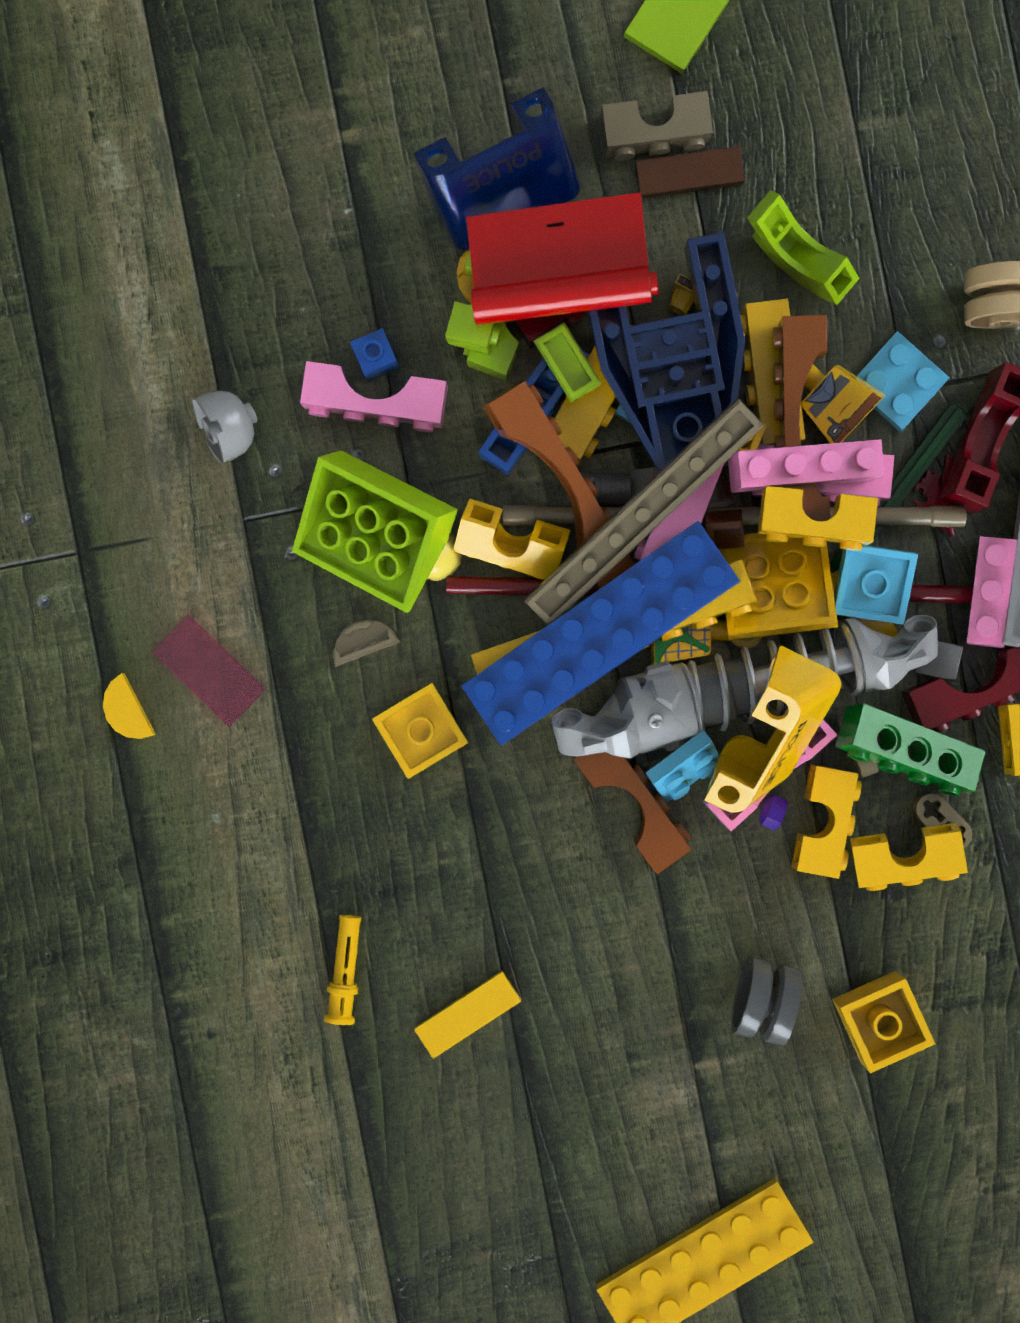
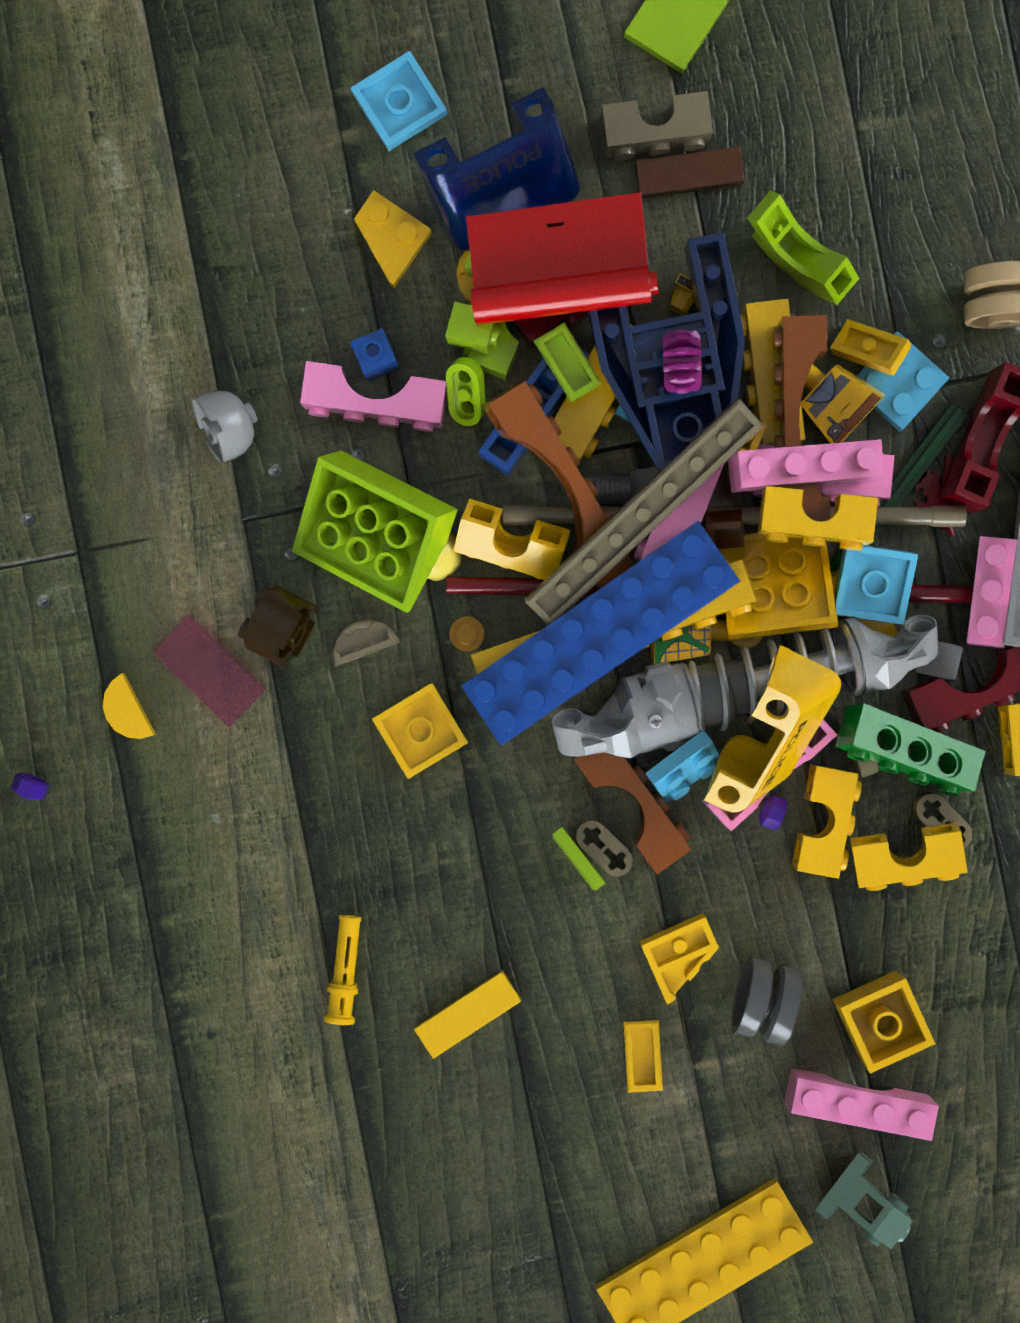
(30, 786): none -> dark purple tile
(278, 625): none -> dark brown brick
(391, 235): none -> yellow wing
(399, 101): none -> medium azure plate
(465, 388): none -> lime plate
(466, 633): none -> pearl gold plate
(578, 859): none -> lime tile
(610, 842): none -> dark tan beam
(643, 1056): none -> yellow tile
(678, 953): none -> yellow wing
(682, 361): none -> magenta gear
(870, 347): none -> yellow plate
(886, 1111): none -> bright pink arch
(889, 1226): none -> sand green tile

